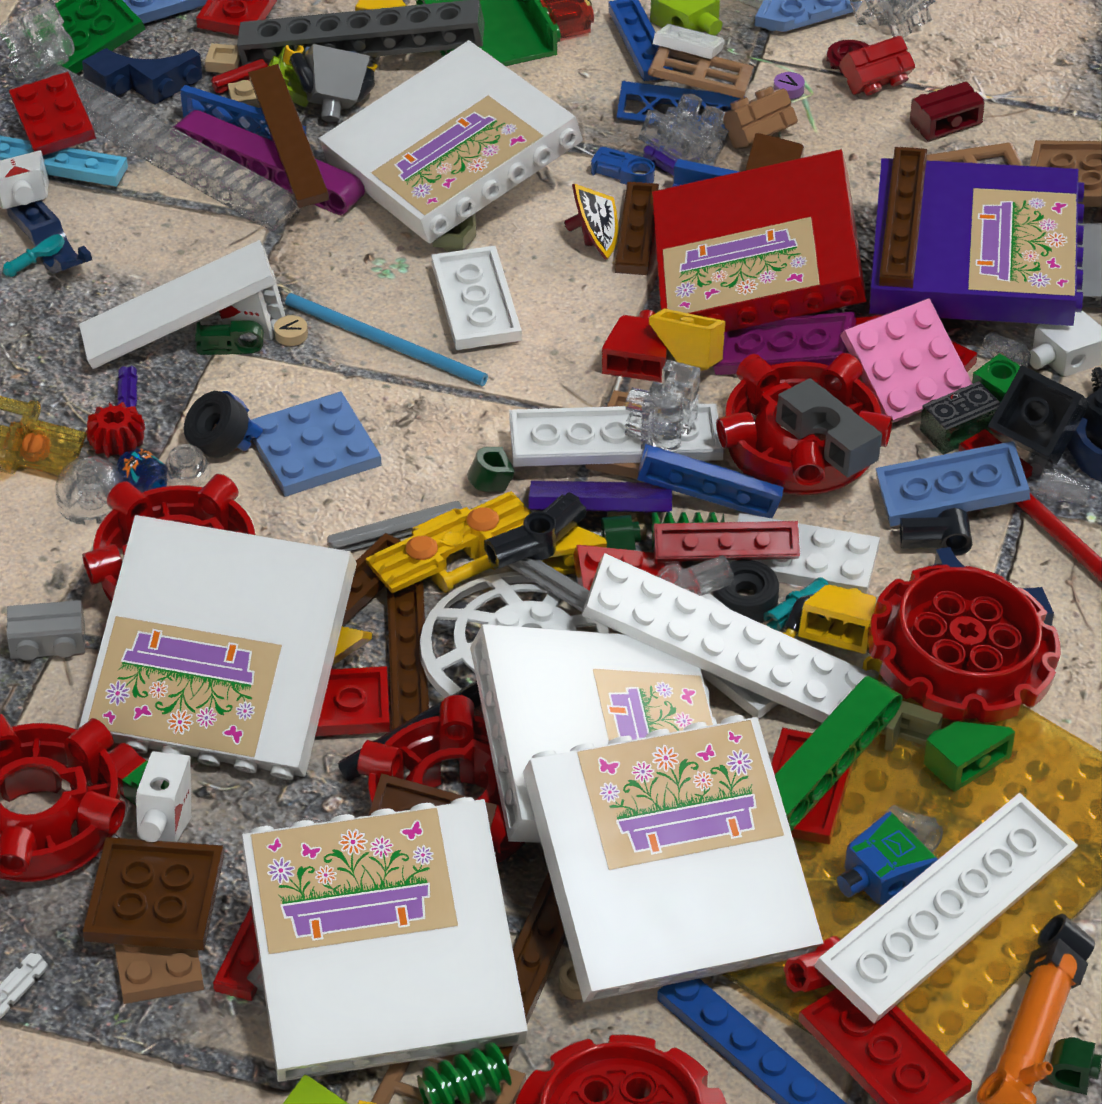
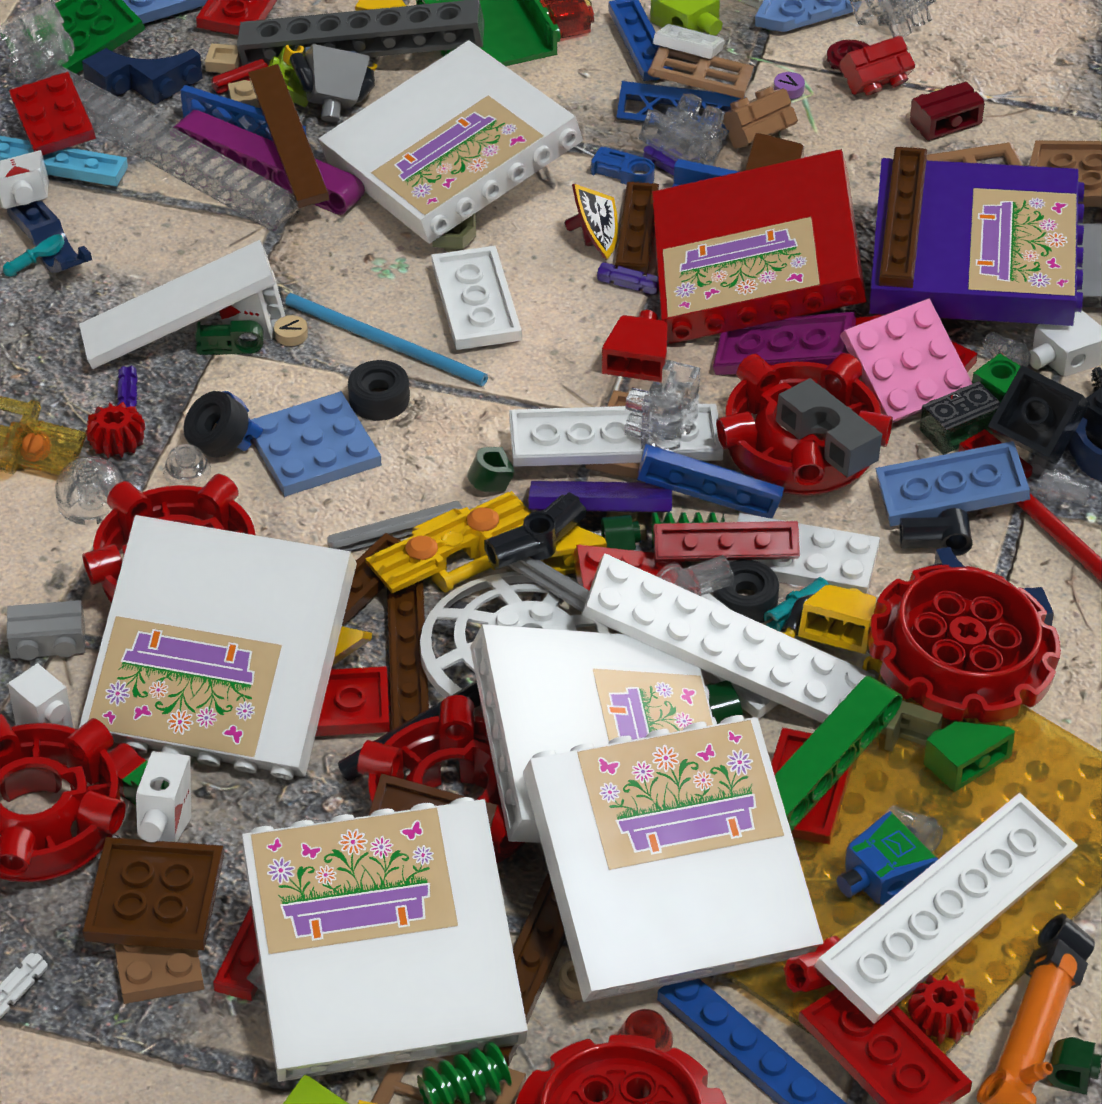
(39, 698): none -> white brick
(142, 469): clear blue head -> none
(378, 375): none -> black tyre
(628, 278): none -> dark purple axle
(650, 1025): none -> clear red cone
(690, 337): yellow slope -> none
(723, 700): none -> dark green plate
(943, 1008): none -> red gear

